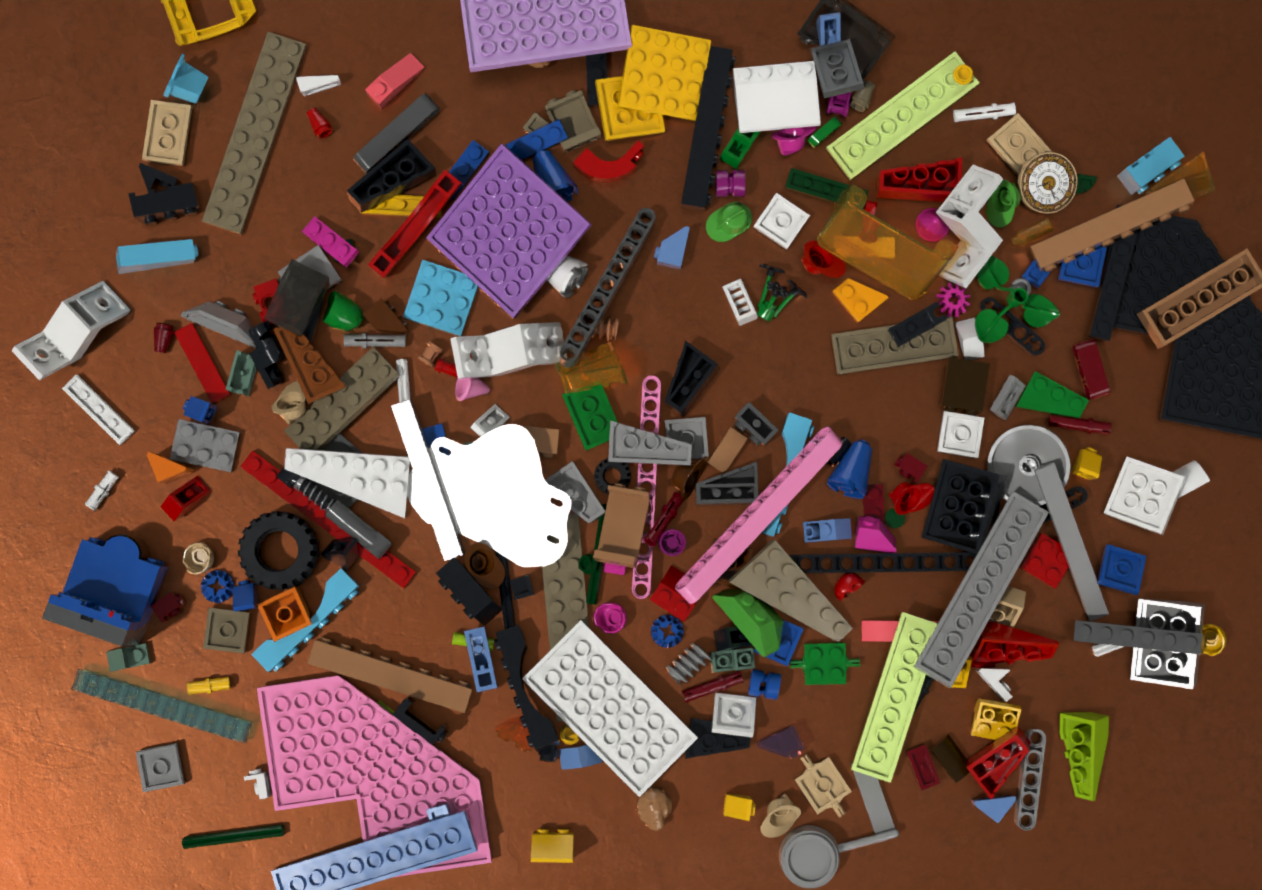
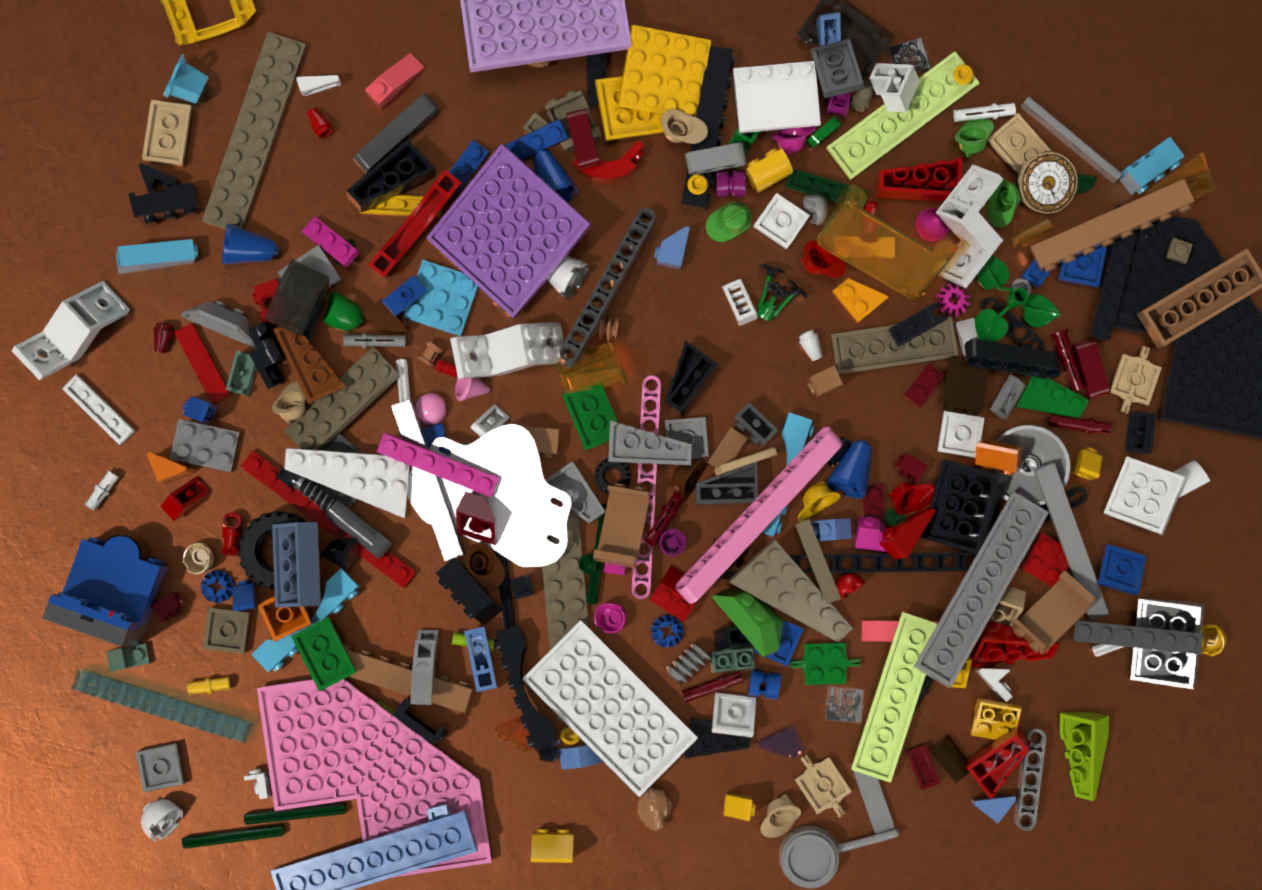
(160, 818): none -> white cylinder
(231, 535): none -> red connector
(246, 246): none -> blue cone
(295, 813): none -> dark green axle
(296, 564): none -> sand blue slope
(324, 654): none -> green plate
(404, 296): none -> blue plate
(424, 667): none -> light grey slope
(431, 409): none -> bright pink hair
(437, 464): none -> dark pink plate
(476, 518): none -> dark red slope
(582, 139): none -> dark red beam
(683, 127): none -> tan piece
(697, 184): none -> yellow plate
(715, 158): none -> light grey beam
(757, 457): none -> tan tile
(768, 170): none -> yellow brick
(811, 345): none -> white cone
(816, 500): none -> yellow piece
(817, 207): none -> light grey hair
(817, 561): none -> dark tan sticker
(824, 381): none -> medium nougat slope
(844, 704): none -> clear piece
(895, 84): none -> white brick
(903, 536): none -> red slope
(910, 53): none -> piece
(924, 385): none -> dark red plate
(974, 135): none -> bright green piece
(998, 455): none -> orange slope
(1012, 359): none -> black beam
(1054, 613): none -> medium nougat panel
(1071, 140): none -> light grey tile
(1077, 383): none -> dark red pin
(1135, 379): none -> tan plate
(1140, 433): none -> black hinge
(1178, 251): none -> dark tan plate

